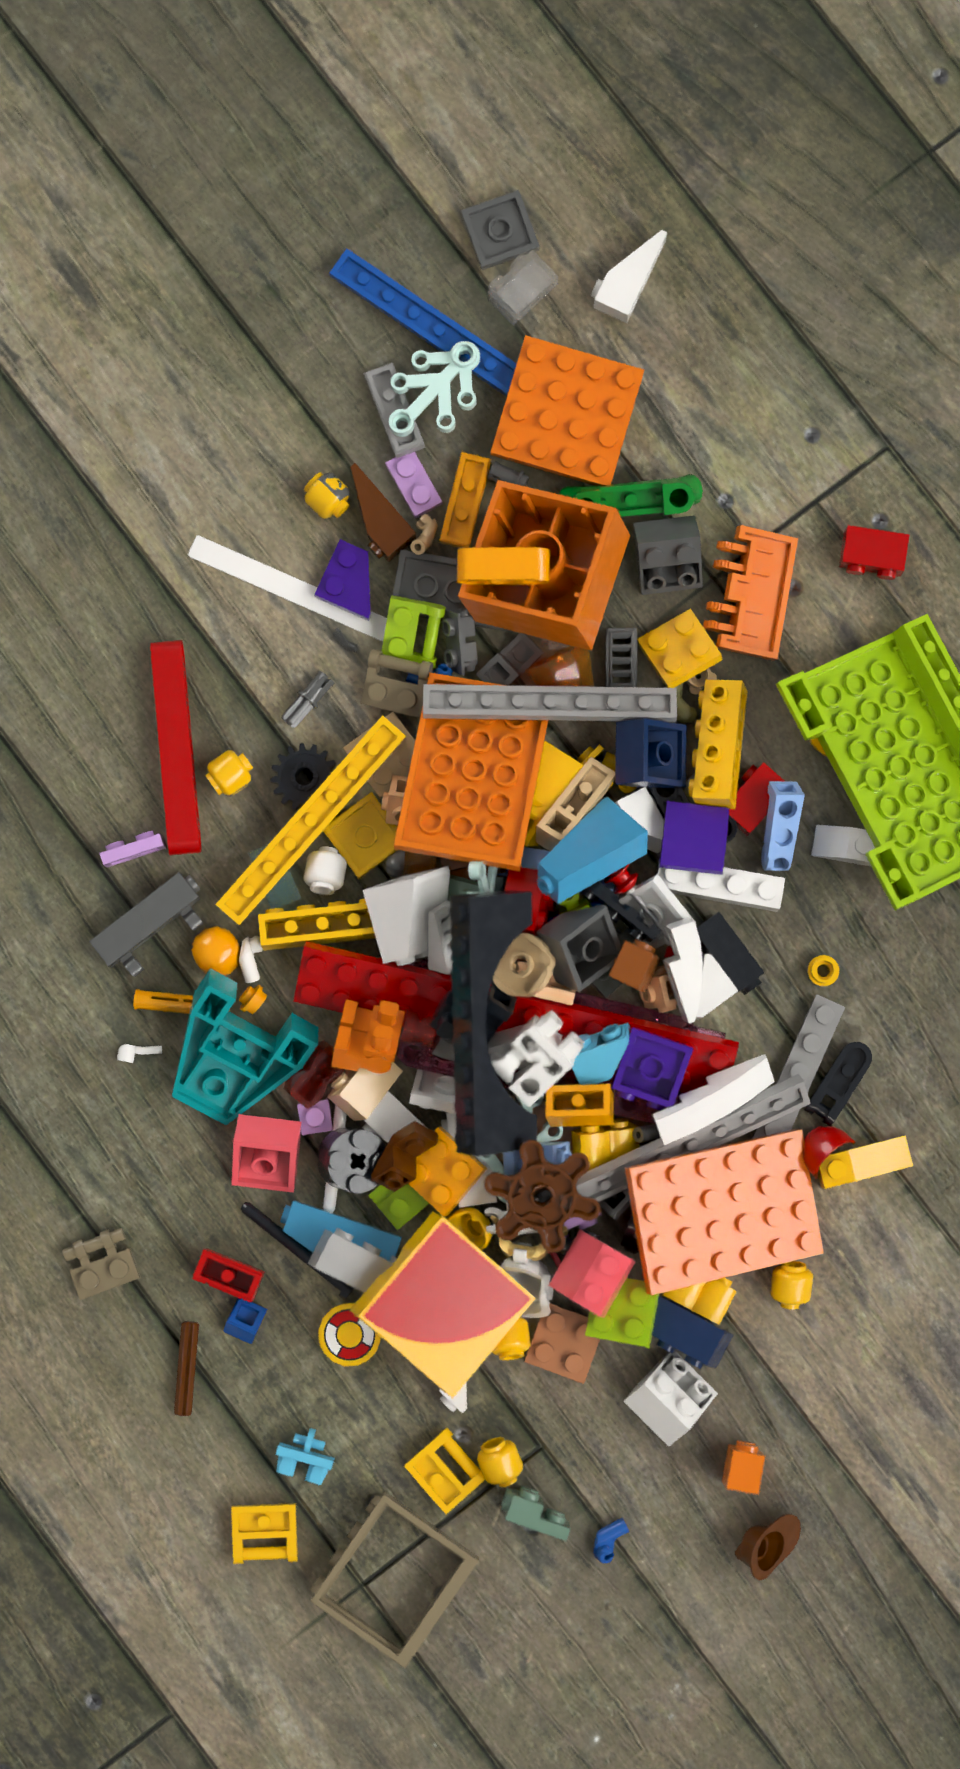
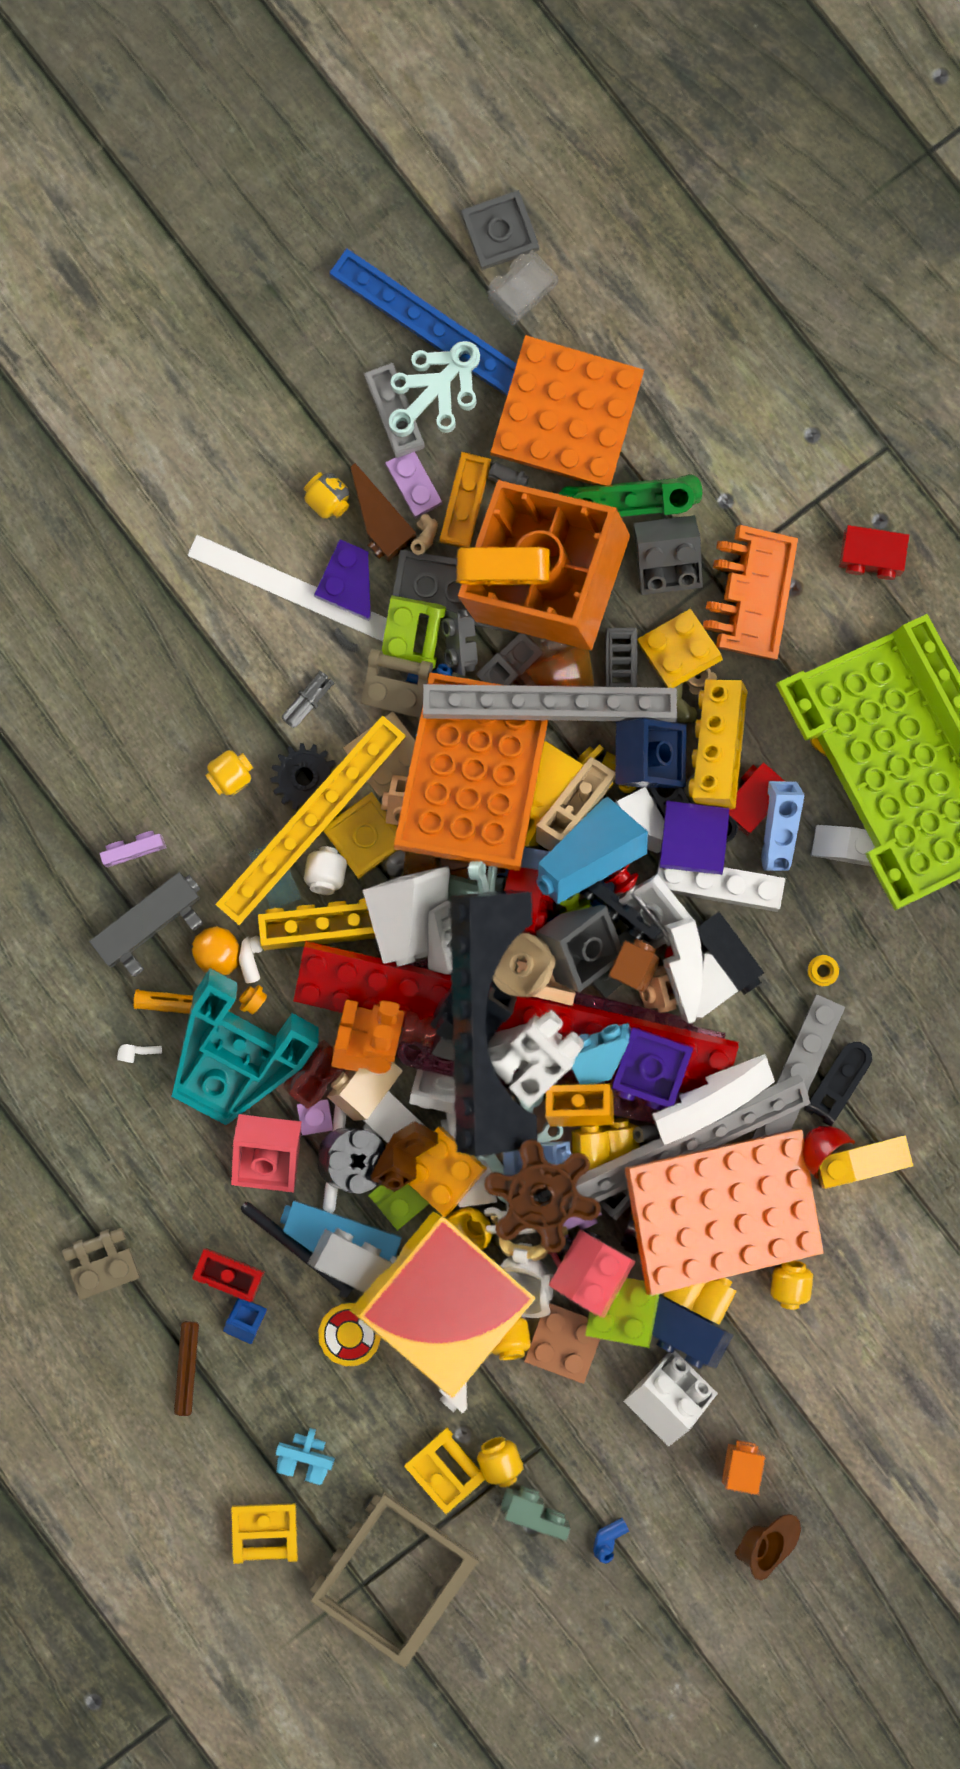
(175, 747): red beam -> none
(625, 281): white slope -> none

